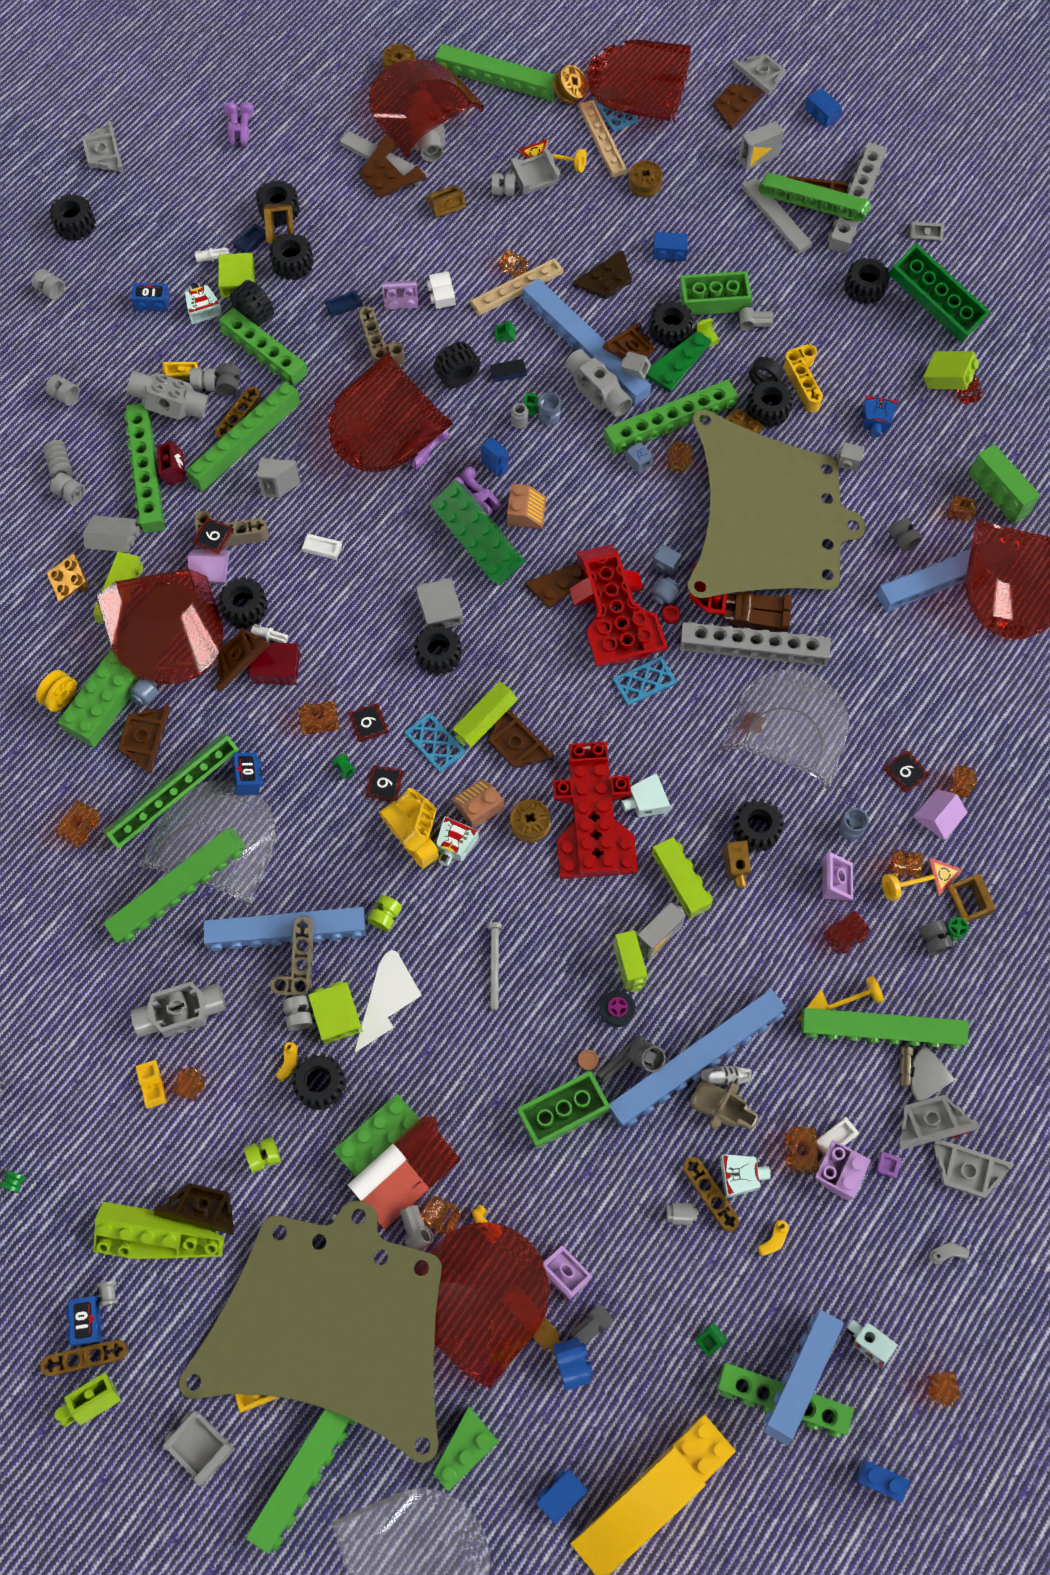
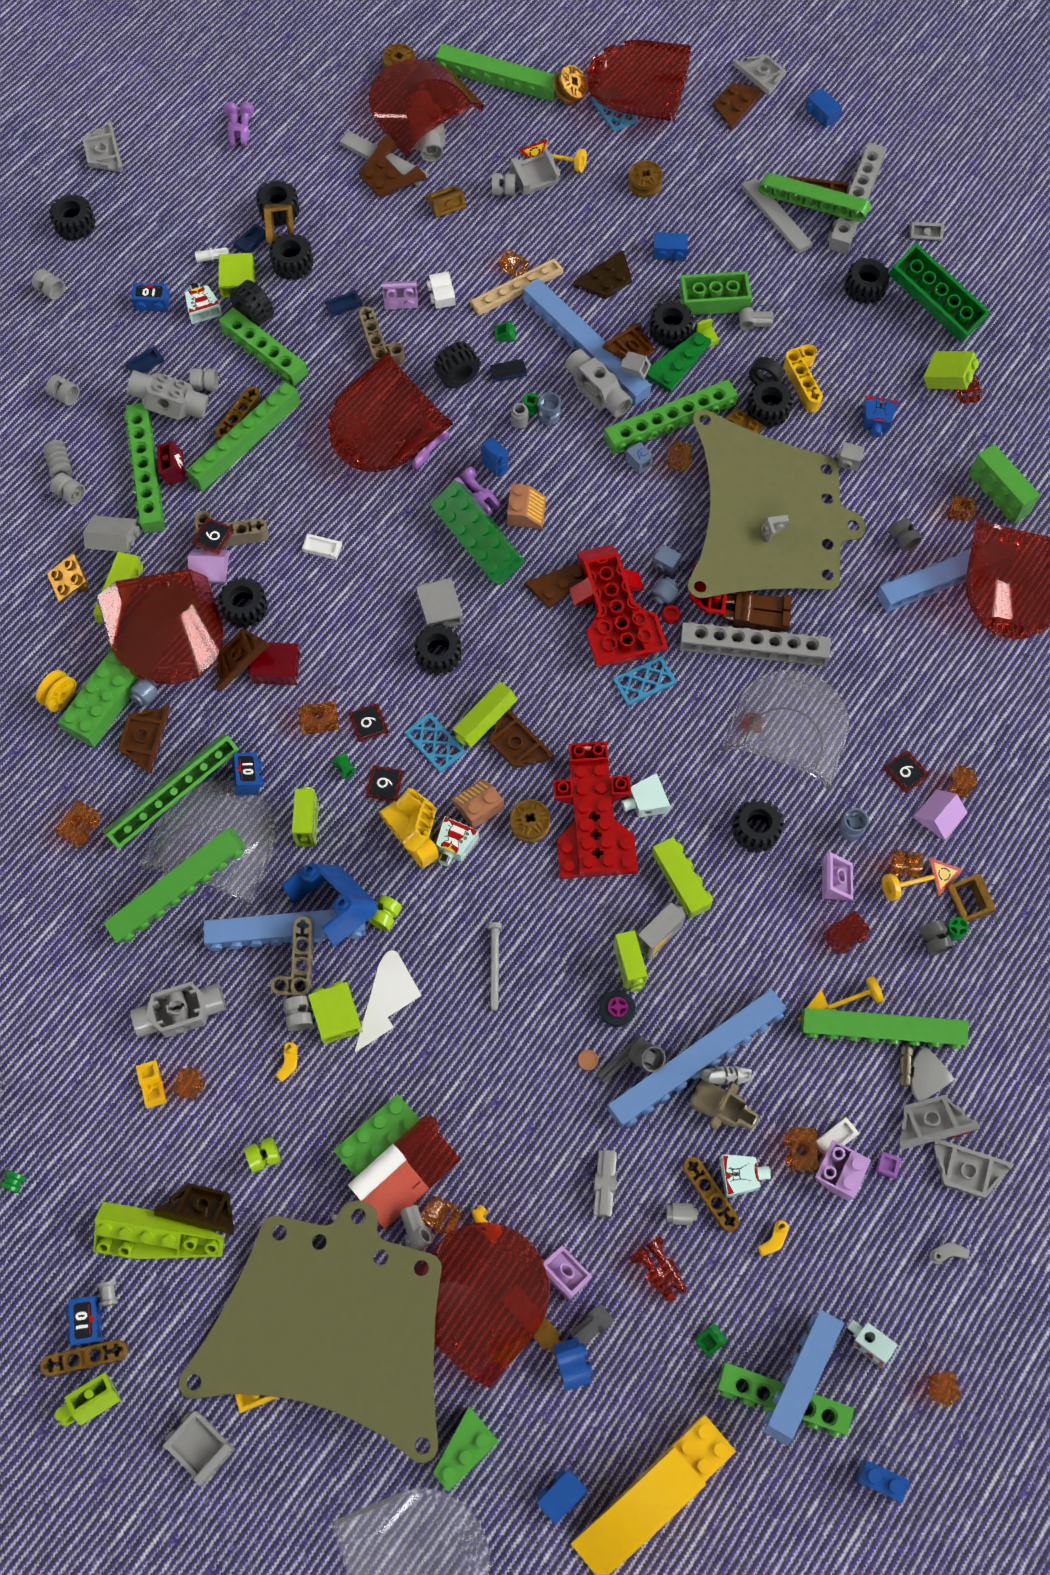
(145, 361): none -> dark blue tile
(178, 370): yellow slope -> none
(228, 379): dark grey wheel -> none
(269, 634): white axle -> none
(277, 476): light grey slope -> none
(297, 1481): bright green brick -> none
(305, 817): none -> lime brick
(307, 1069): black tyre -> none
(352, 906): none -> blue windscreen
(563, 1110): bright green brick -> none
(602, 138): tan tile -> none
(605, 1183): none -> light grey piece
(662, 1275): none -> clear red piece
(737, 854): pearl gold torso -> none
(761, 145): light grey brick -> none
(774, 525): none -> light grey bracket

